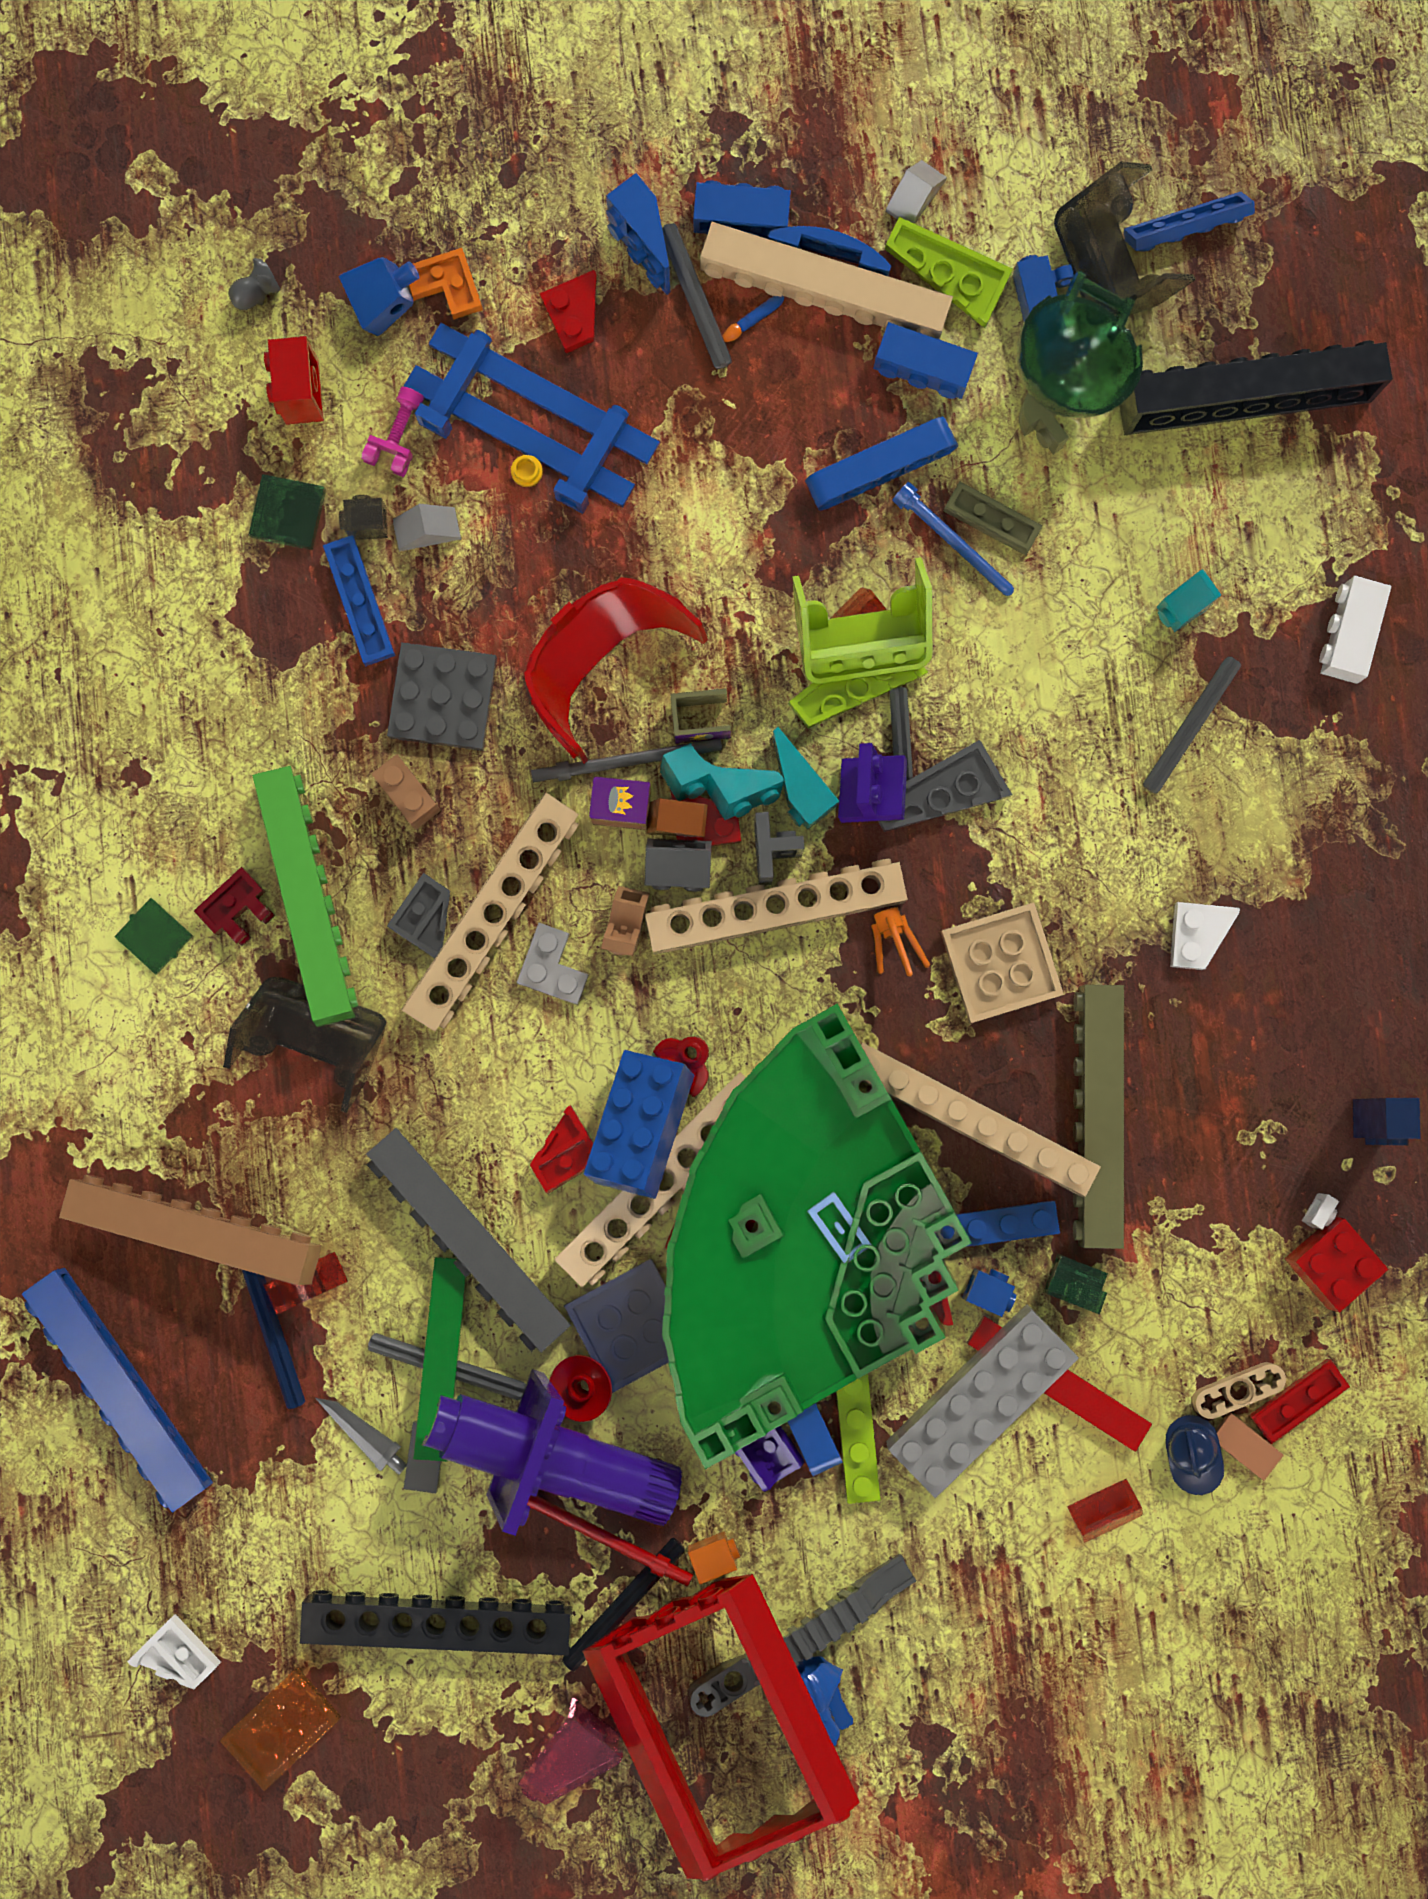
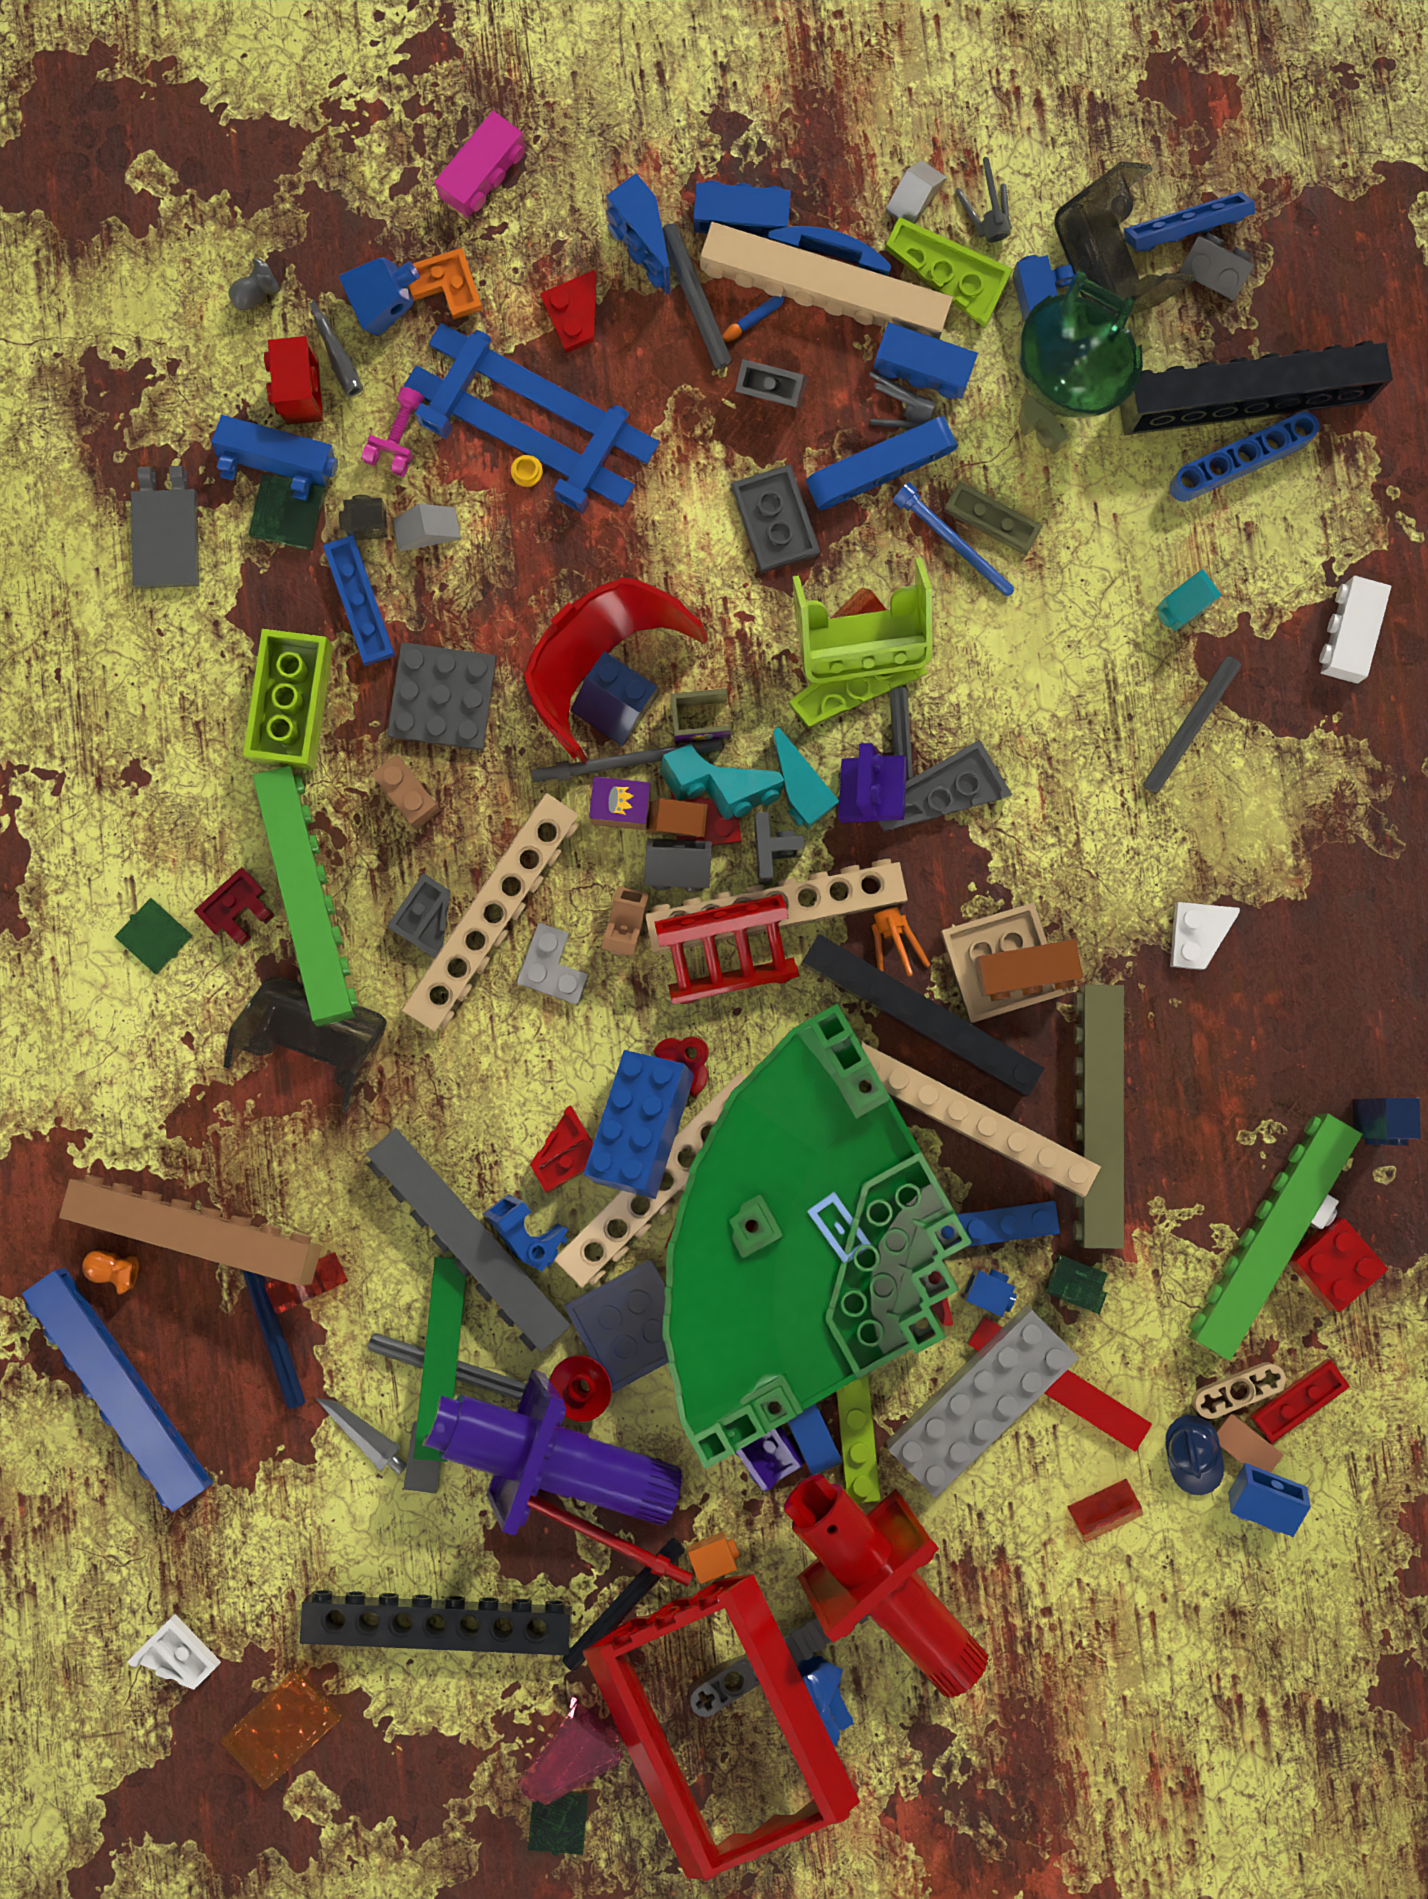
(109, 1267): none -> orange animal
(164, 532): none -> dark grey tile
(273, 452): none -> blue brick
(288, 699): none -> lime brick
(339, 359): none -> dark grey animal
(480, 164): none -> dark pink brick
(508, 1220): none -> blue tile
(559, 1825): none -> clear green piece
(614, 699): none -> dark blue slope
(724, 919): none -> red fence
(771, 383): none -> dark grey brick
(775, 519): none -> dark grey tile
(871, 1569): none -> red piece
(917, 409): none -> dark grey plant
(922, 1016): none -> black brick
(996, 223): none -> dark grey plant
(1028, 969): none -> dark orange brick
(1217, 266): none -> dark grey bracket
(1256, 449): none -> blue beam
(1269, 1500): none -> blue brick
(1274, 1235): none -> bright green brick

